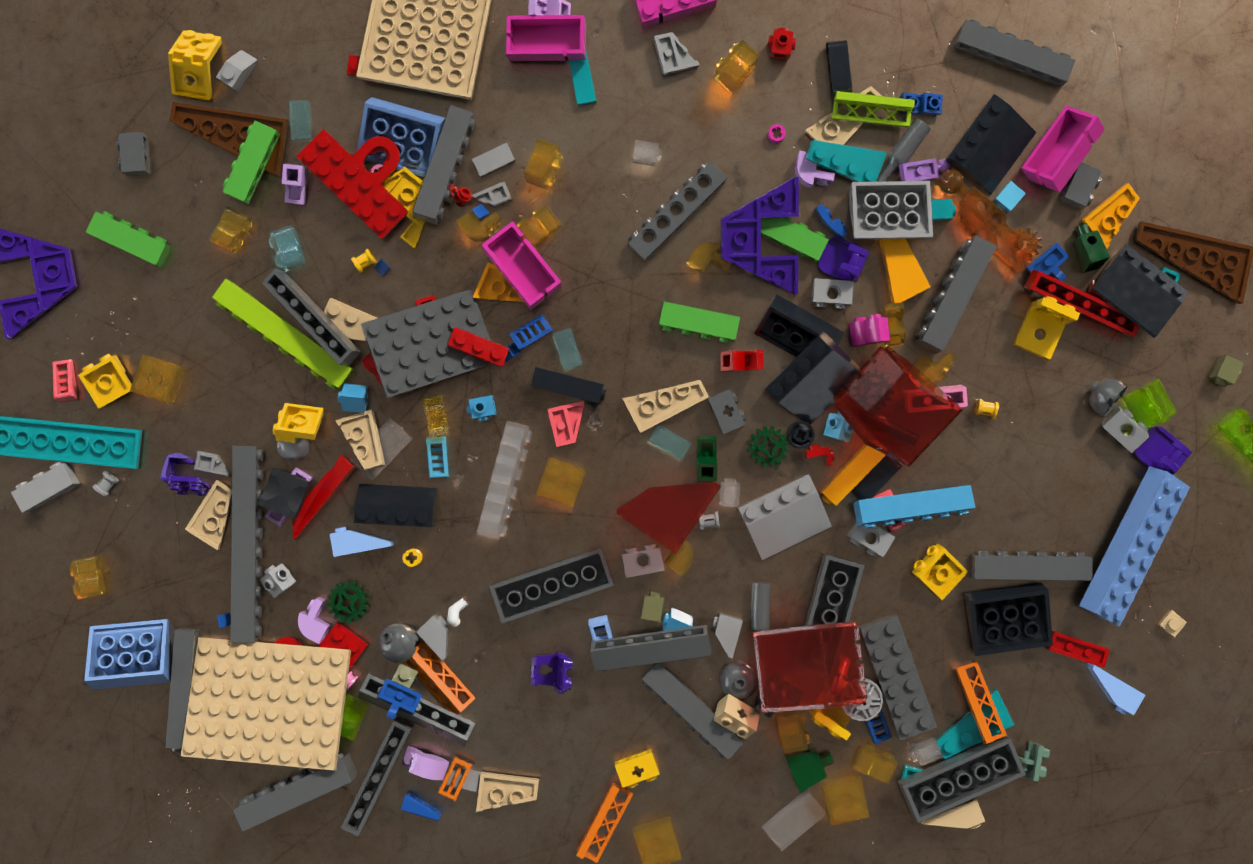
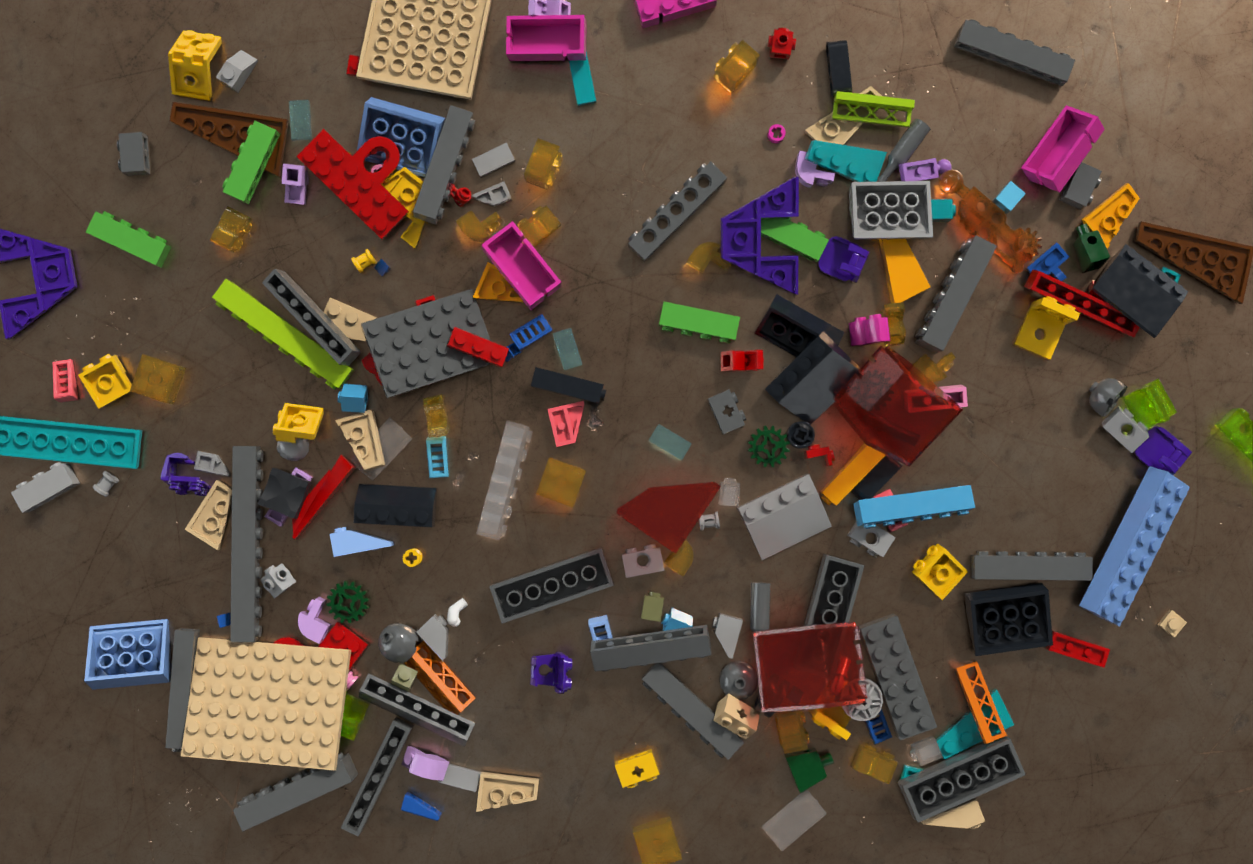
(88, 577): clear yellow brick -> none
(287, 248): clear light blue brick -> none
(399, 697): blue plate -> none
(462, 763): orange tile -> none
(480, 211): blue piece -> none
(481, 408): dark azure brick -> none
(596, 823): orange fence -> none
(646, 153): clear brick -> none
(659, 405): tan wing -> none
(672, 54): light grey wing -> none
(706, 458): dark green brick -> none
(835, 227): blue slope -> none
(838, 428): medium azure brick -> none
(843, 289): light grey brick -> none
(844, 799): clear yellow brick -> none
(925, 103): blue slope -> none
(987, 408): yellow bush -> none
(991, 144): black slope -> none
(1032, 761): sand green hips -> none
(1118, 693): light blue slope -> none
(1226, 370): olive brick -> none

